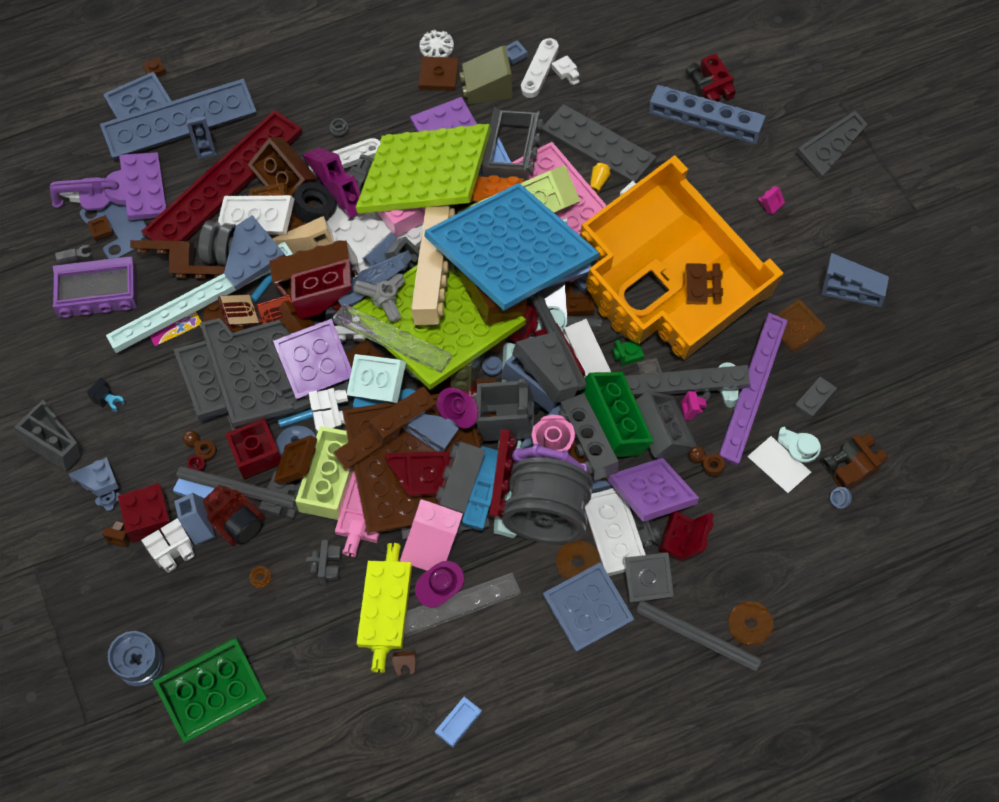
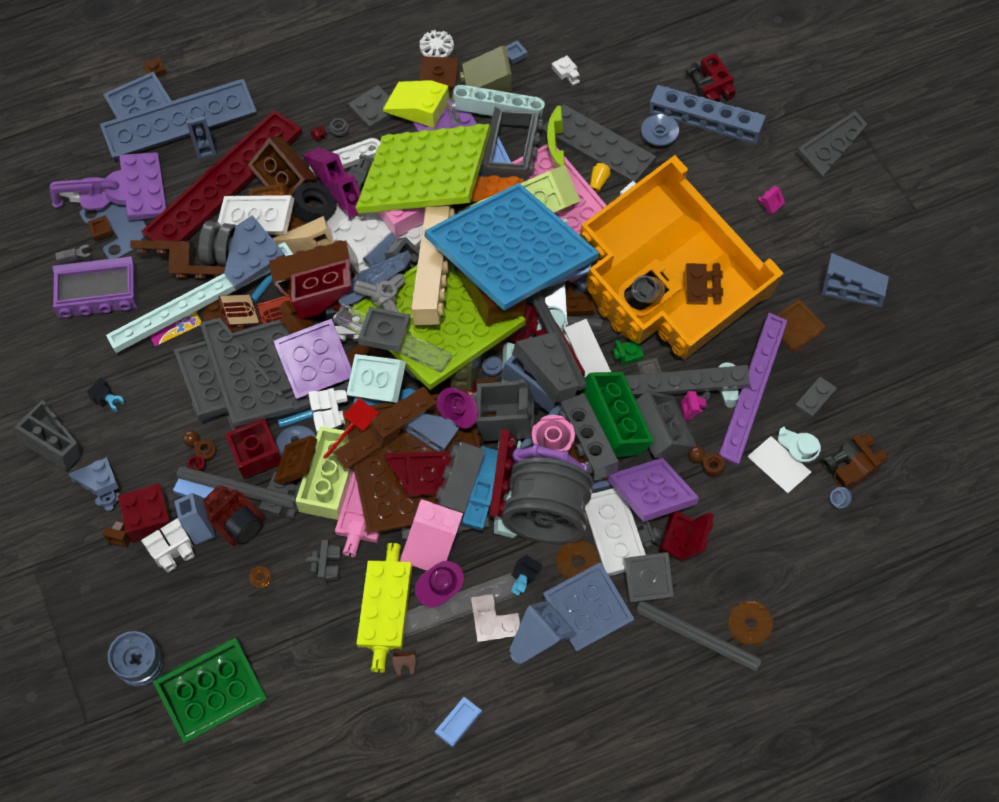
(317, 132): none -> dark red hinge
(360, 416): none -> red piece
(370, 107): none -> dark grey plate
(384, 329): none -> dark grey plate
(418, 101): none -> neon yellow slope
(450, 103): none -> clear tile
(484, 100): none -> light aqua beam
(490, 626): none -> plate
(525, 572): none -> black piece
(539, 68): white plate -> none
(539, 632): none -> sand blue slope
(555, 126): none -> lime slope
(648, 289): none -> dark grey wheel
(660, 124): none -> sand blue dish

